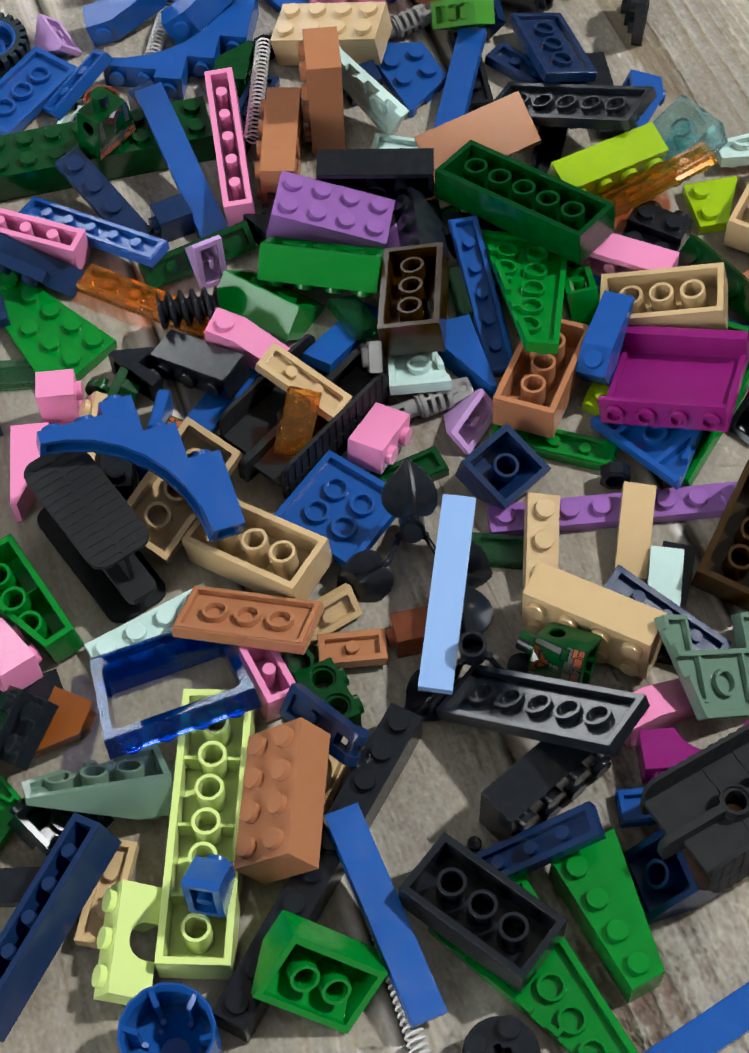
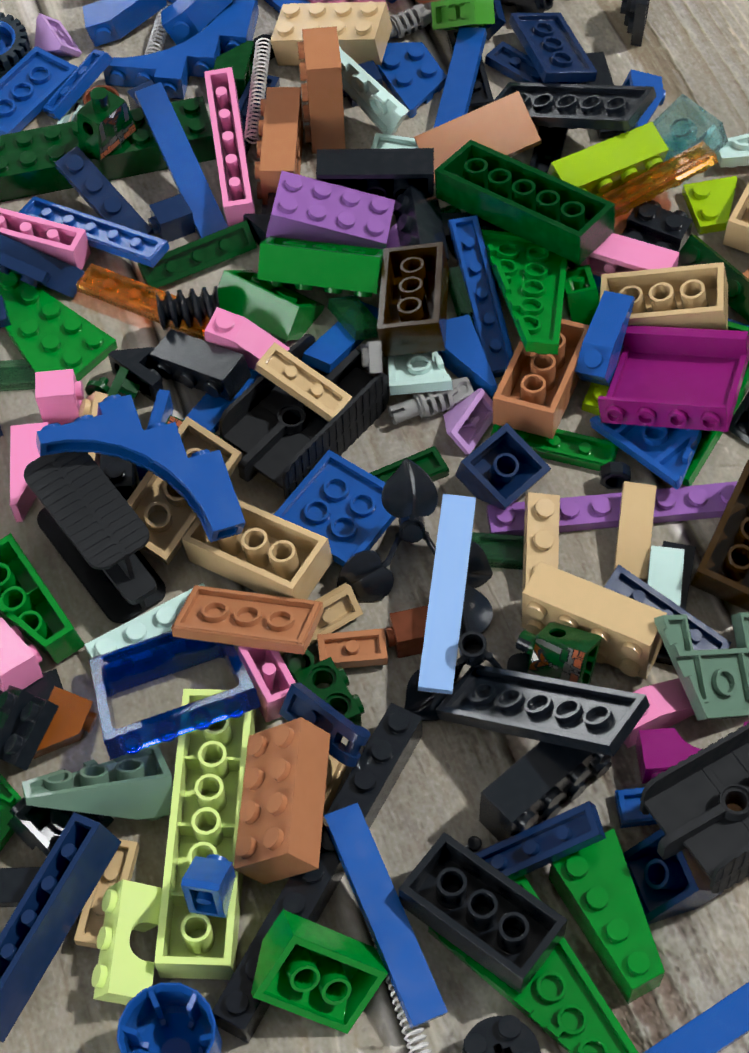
(207, 261): lavender slope -> none
(297, 421): clear orange slope -> none
(379, 438): bright pink brick -> none

